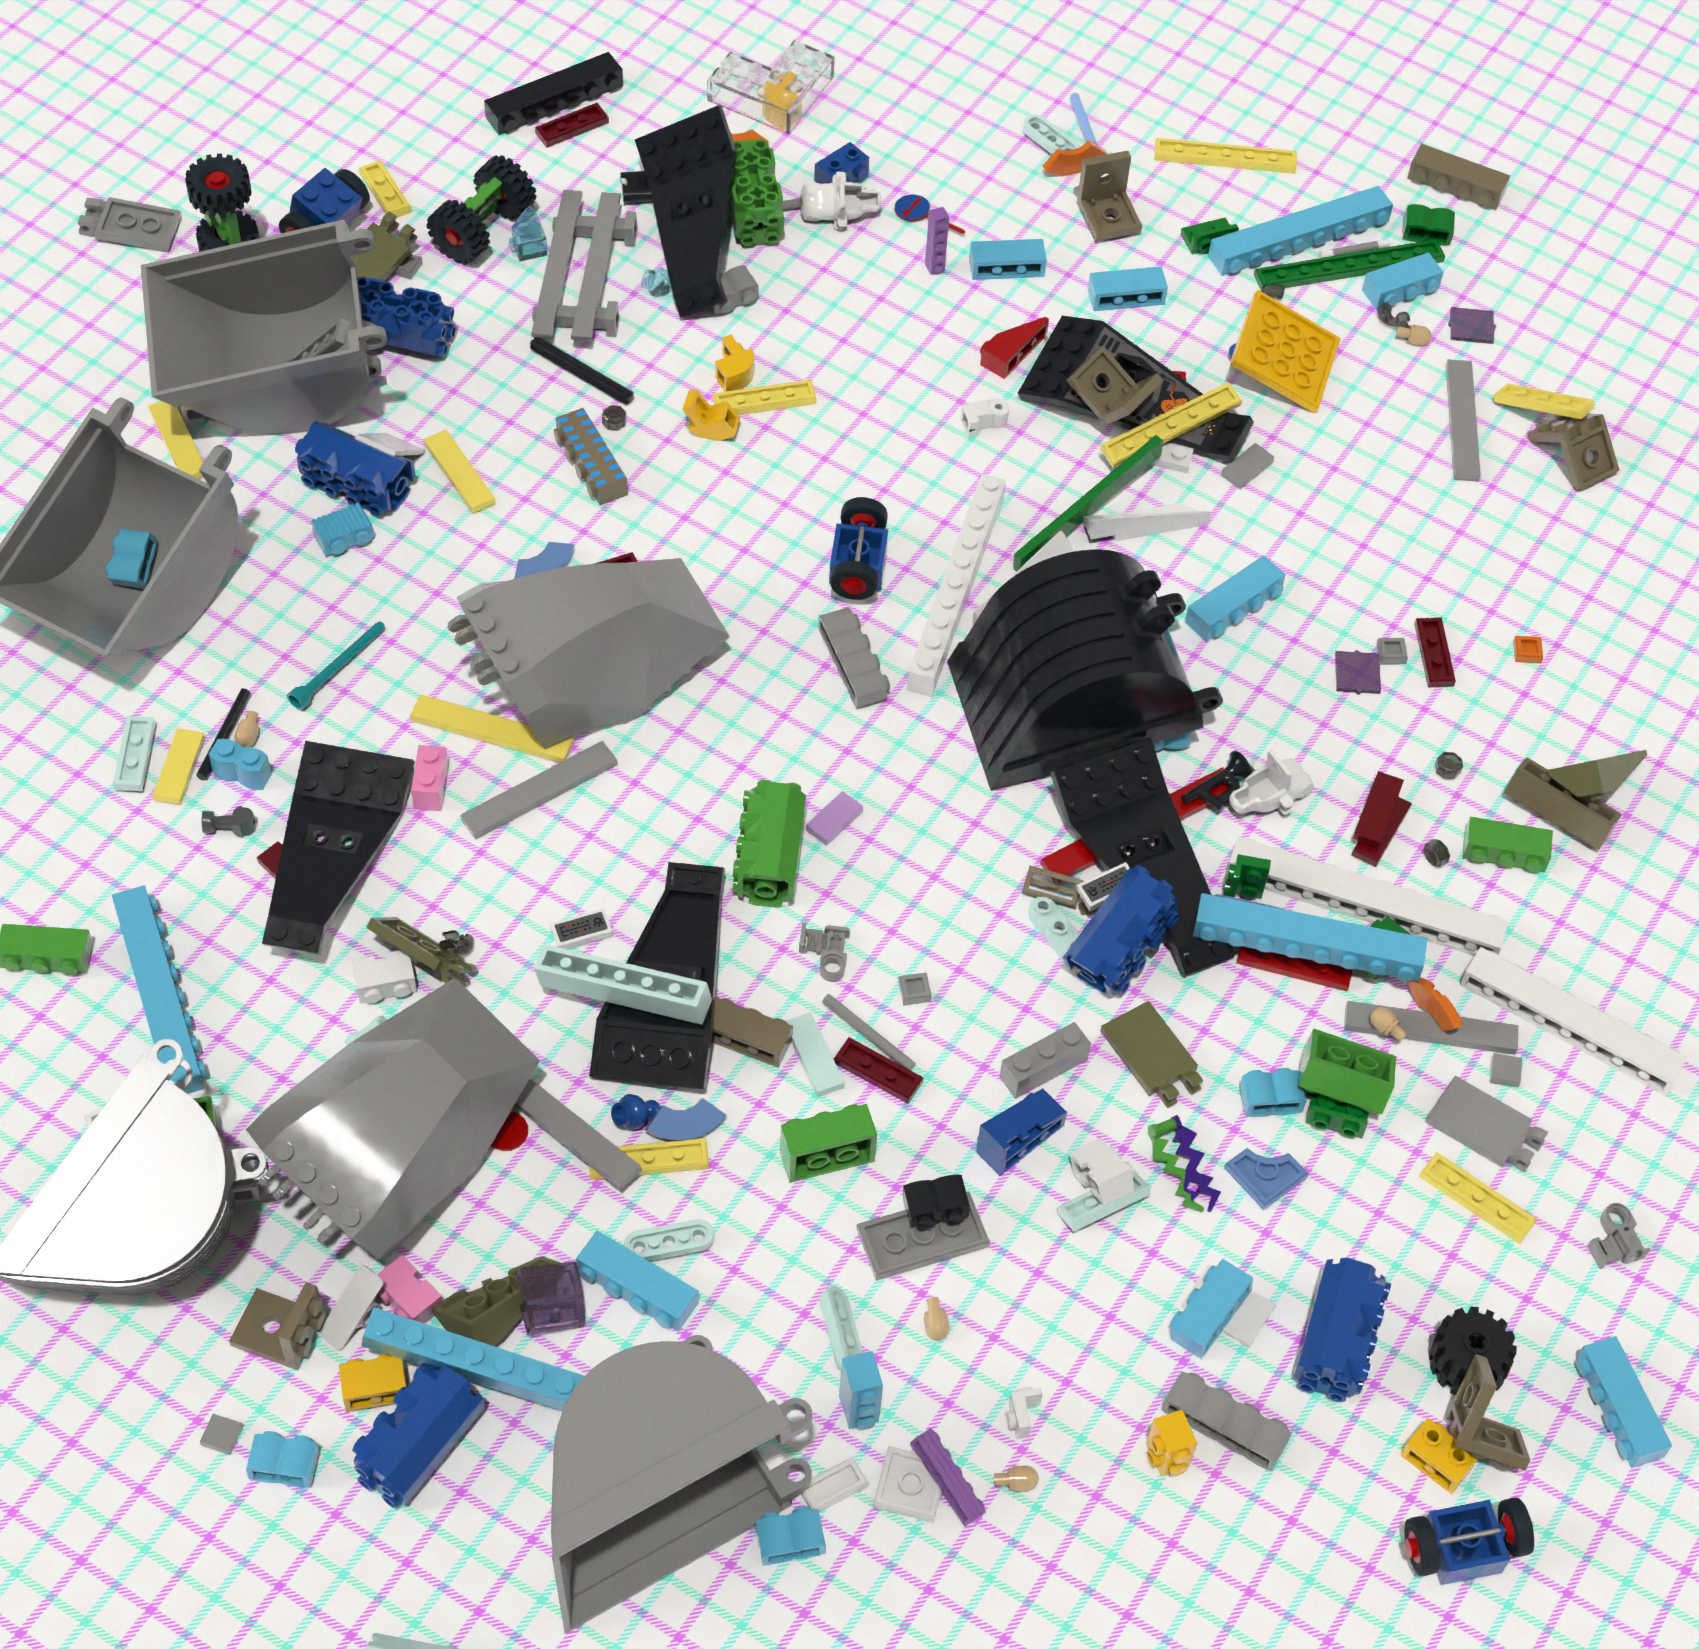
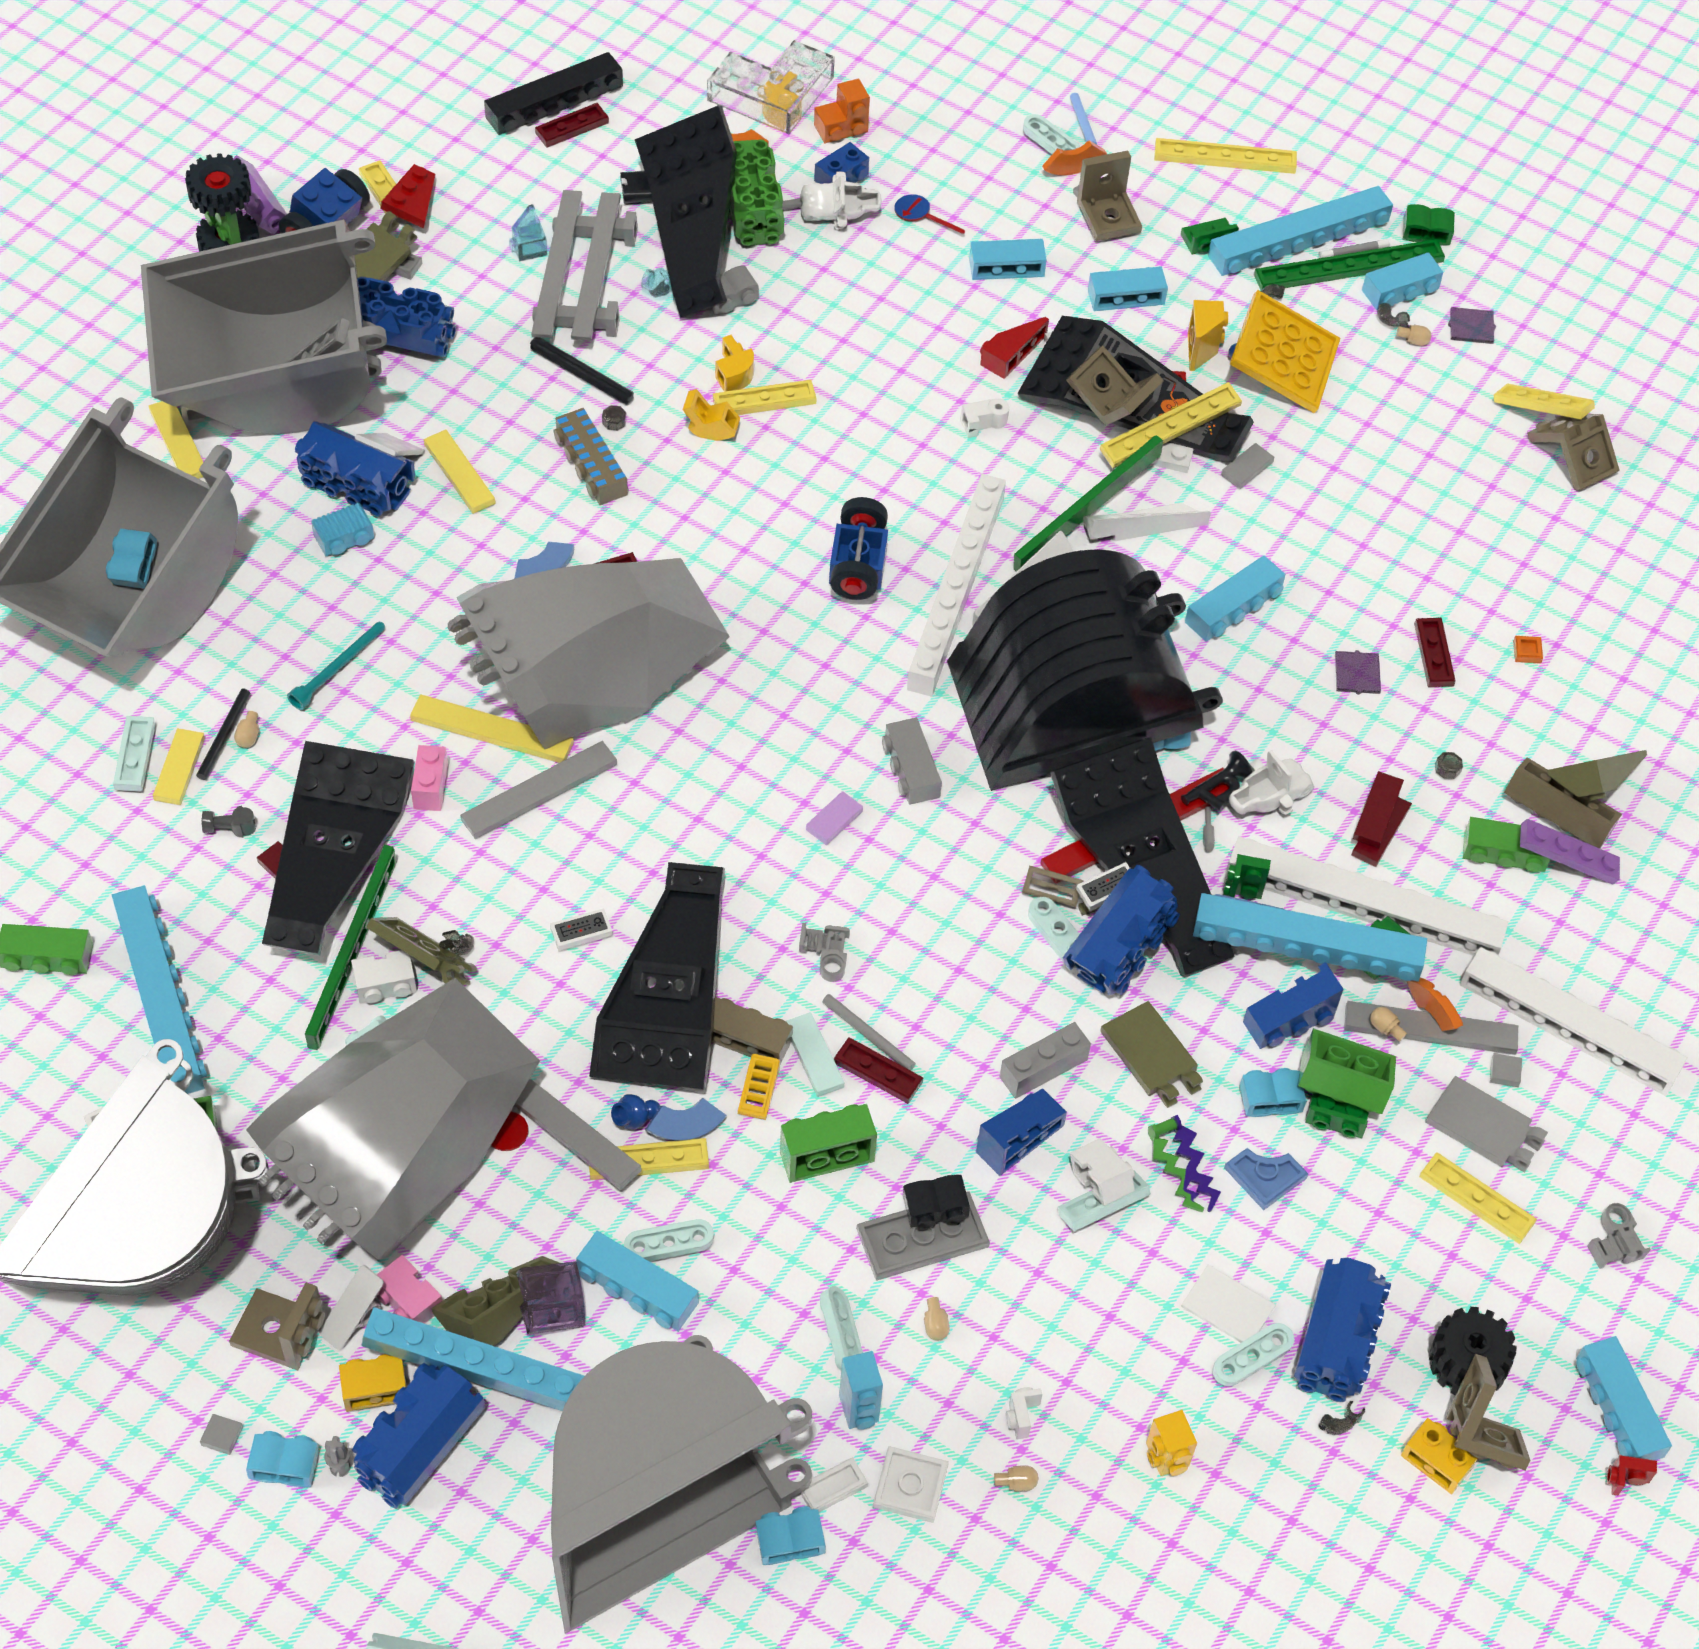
(130, 223): light grey tile -> none
(240, 764): medium azure brick -> none
(263, 204): none -> medium lavender brick
(337, 1457): none -> light grey axle
(350, 948): none -> green tile
(411, 196): none -> red wing
(499, 189): black plate -> none
(623, 984): light aqua brick -> none
(760, 1068): none -> yellow slope
(769, 843): bright green brick -> none
(846, 116): none -> orange brick
(853, 657): light grey brick -> none
(912, 761): none -> light grey brick
(914, 988): light grey tile -> none
(936, 240): medium lavender piece -> none
(948, 1476): medium lavender piece -> none
(1205, 331): none -> yellow slope
(1208, 831): none -> light grey piece
(1210, 1308): medium azure brick -> none
(1229, 1422): light grey brick -> none
(1259, 1344): none -> light aqua plate
(1296, 1010): none -> blue wedge
(1298, 968): red tile -> none
(1338, 1426): none -> clear smoke arm
(1392, 651): light grey tile -> none
(1436, 853): clear smoke tile -> none
(1458, 176): dark tan brick -> none
(1462, 420): light grey tile -> none
(1467, 1539): brick -> none
(1570, 851): none -> medium lavender plate
(1635, 1470): none -> red bracket

